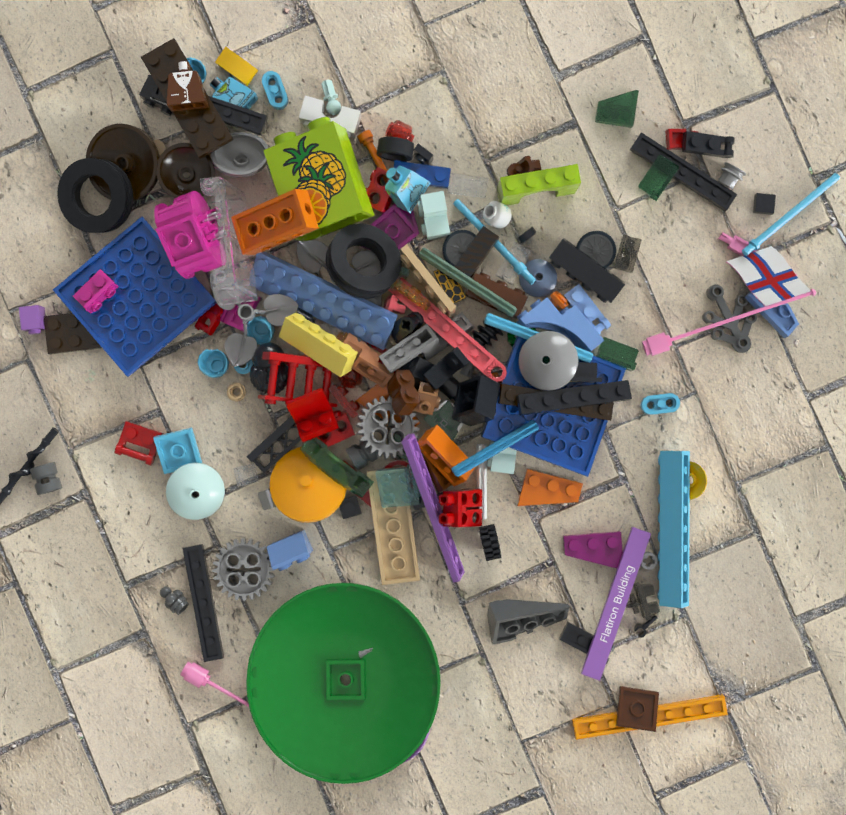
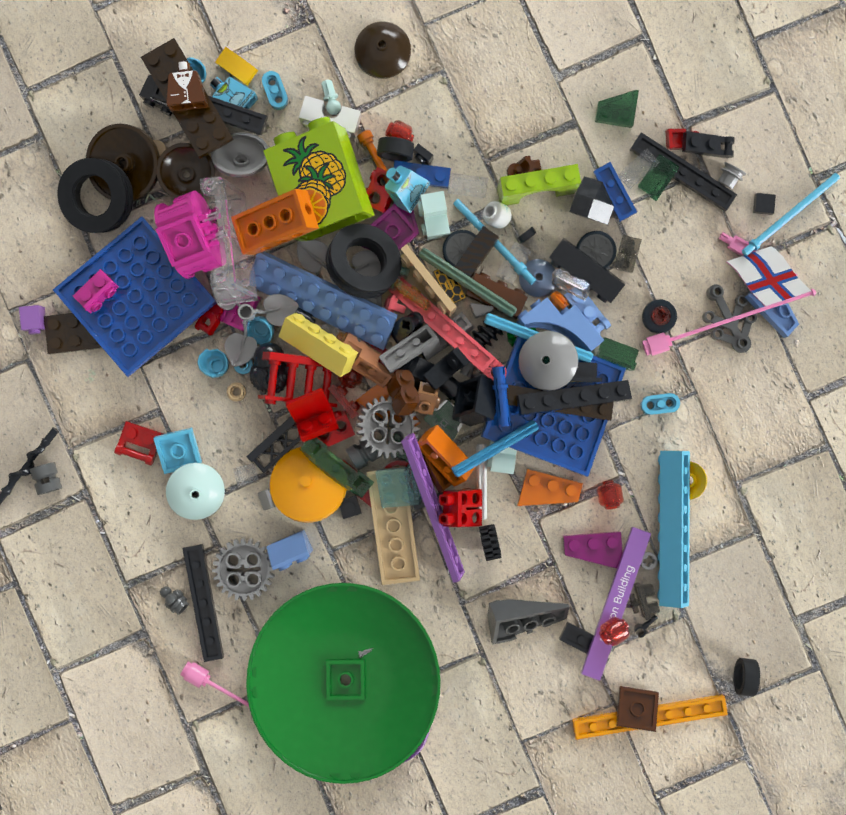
(384, 61): none -> dark brown dish
(480, 310): none -> light grey slope
(501, 396): none -> blue pin
(571, 284): none -> clear plate
(592, 201): none -> black slope
(610, 495): none -> clear red head
(614, 631): none -> clear red head
(622, 203): none -> blue plate
(638, 168): none -> clear plate
(652, 318): none -> black wheel
(746, 677): none -> black tyre

